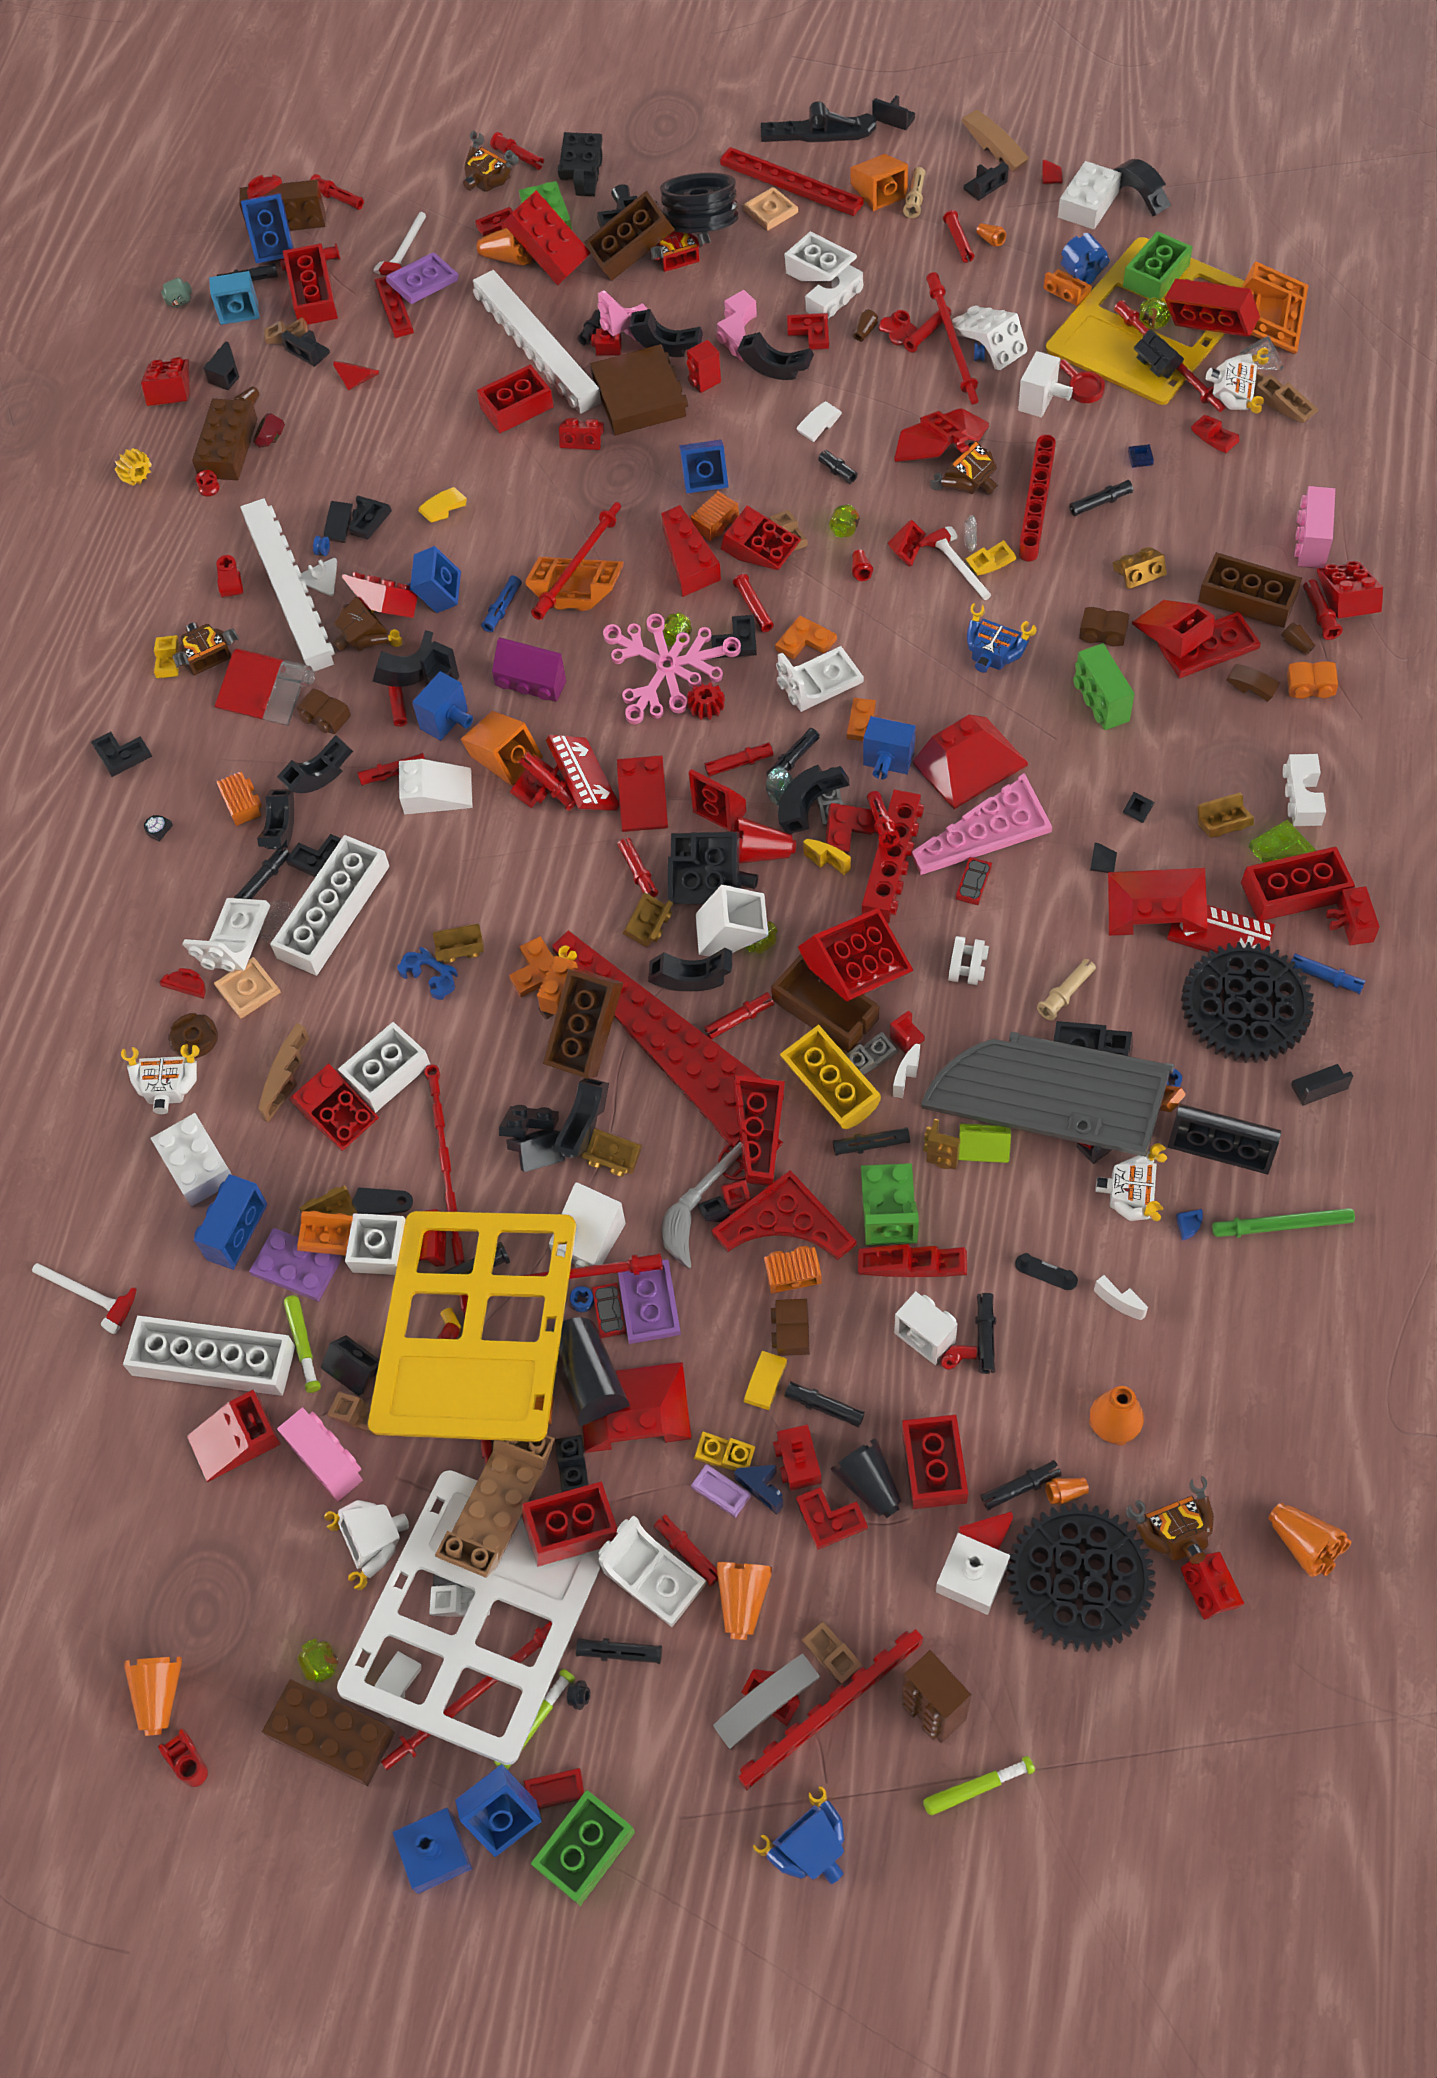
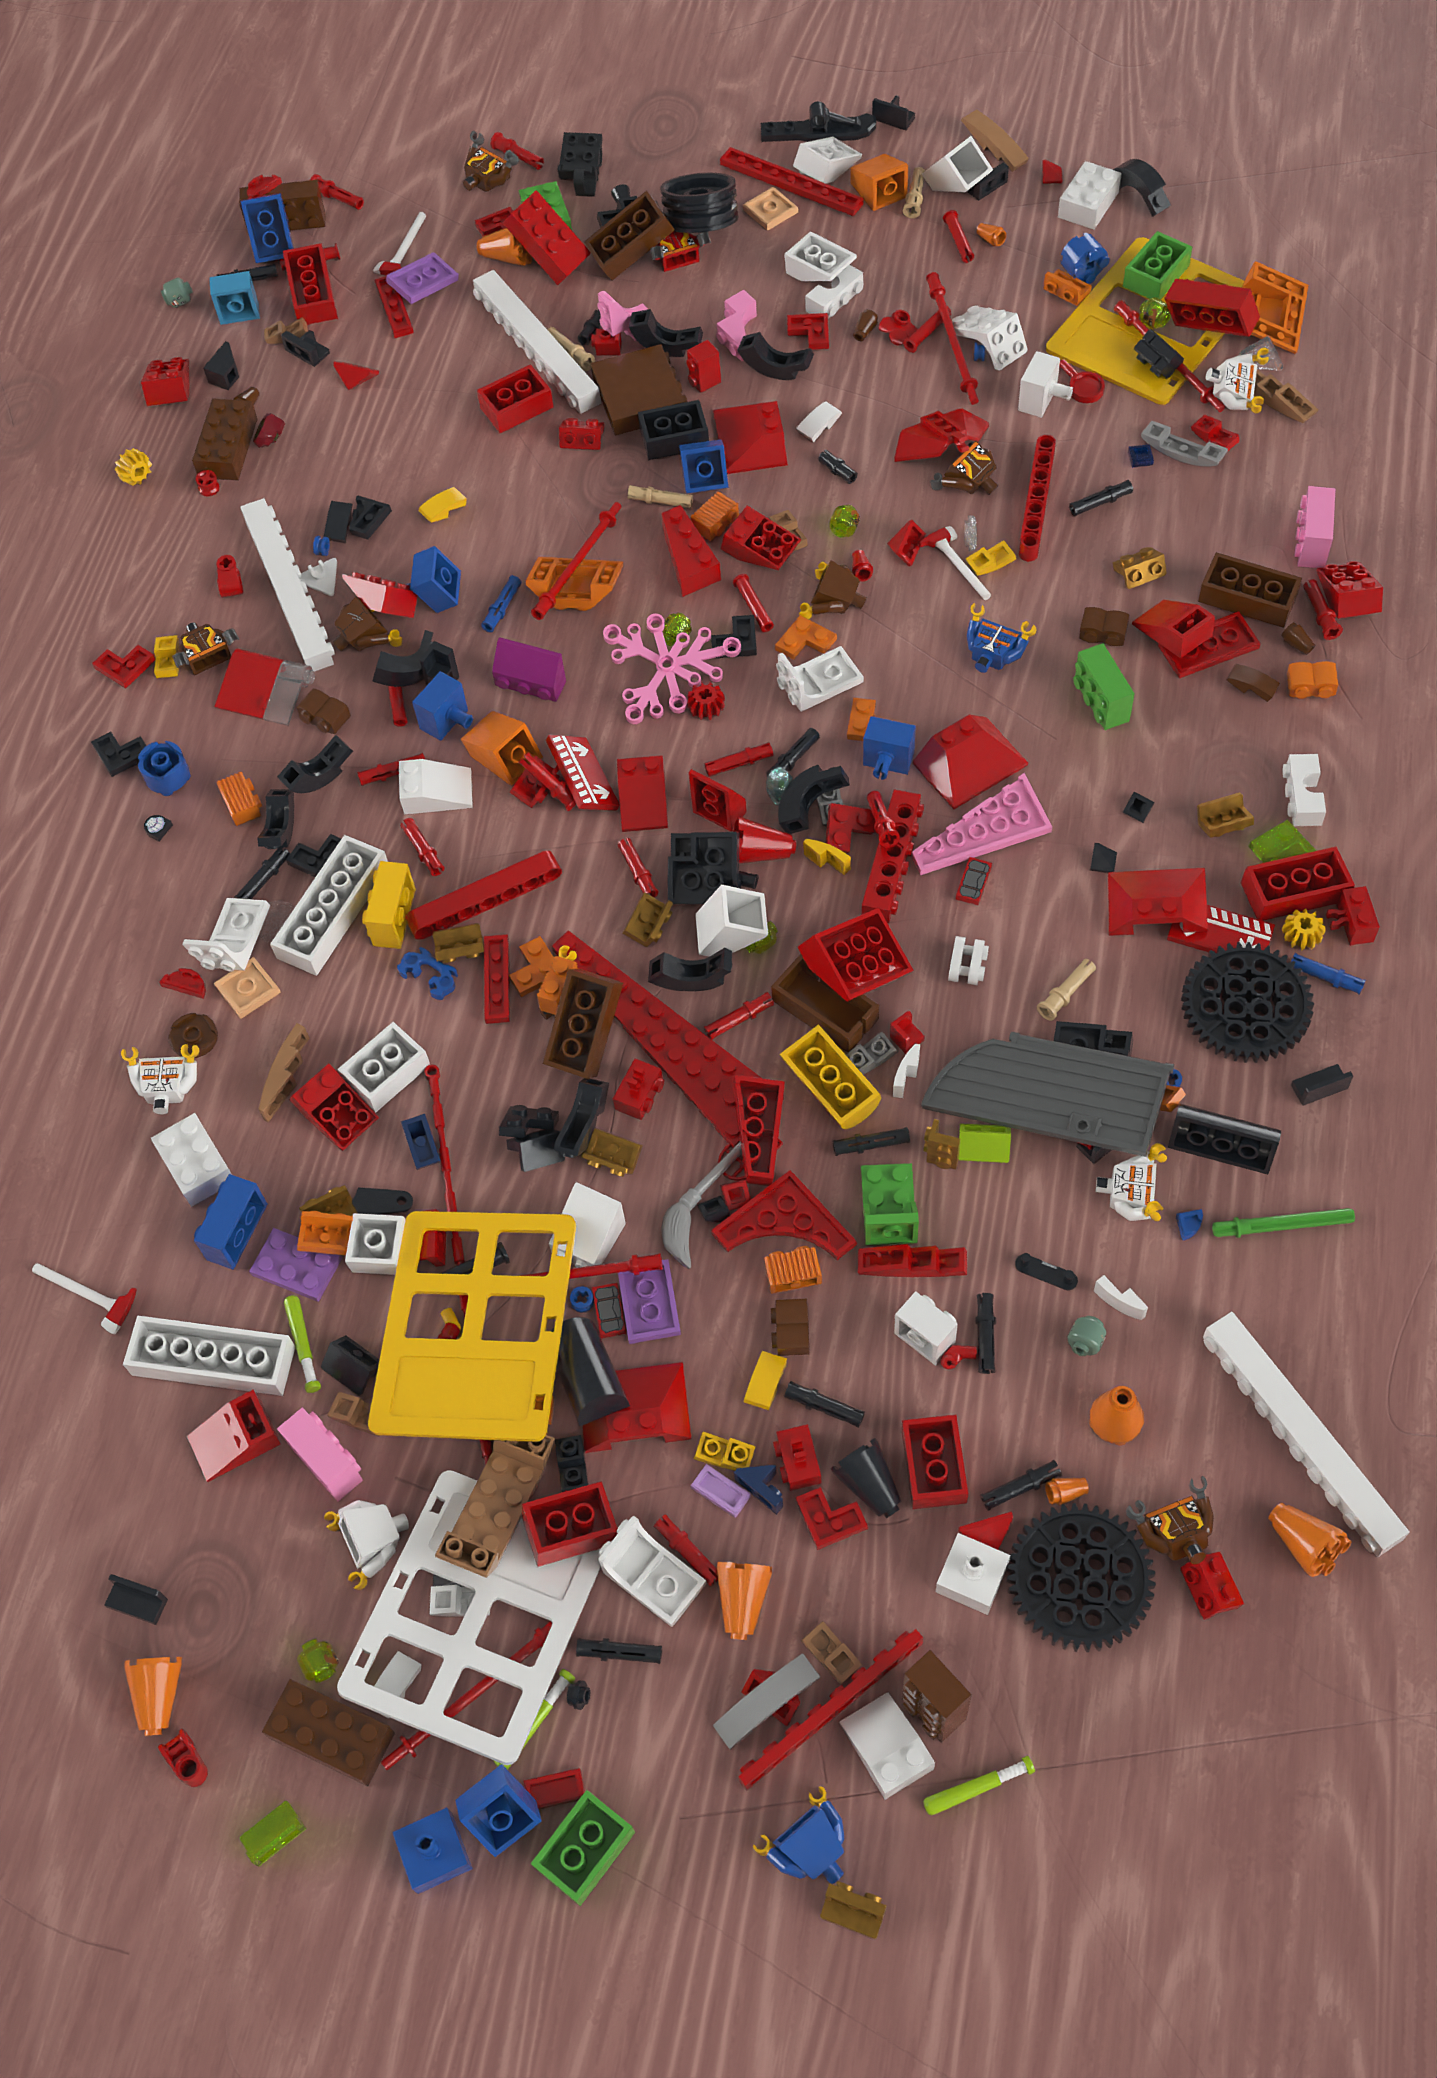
(124, 670): none -> red plate
(135, 1600): none -> black panel
(163, 767): none -> blue brick
(272, 1833): none -> clear neon green panel
(389, 904): none -> yellow brick
(420, 1141): none -> dark blue slope
(425, 853): none -> red pin
(483, 895): none -> red beam
(496, 979): none -> red plate
(575, 351): none -> tan pin
(638, 1089): none -> red brick
(653, 495): none -> tan pin
(672, 426): none -> black brick
(751, 436): none -> red slope
(825, 159): none -> white slope
(834, 591): none -> reddish brown torso
(853, 1911): none -> pearl gold bracket
(887, 1745): none -> white slope
(958, 169): none -> white slope
(1087, 1336): none -> sand green head
(1181, 449): none -> light grey slope
(1303, 929): none -> yellow gear
(1305, 1435): none -> white brick

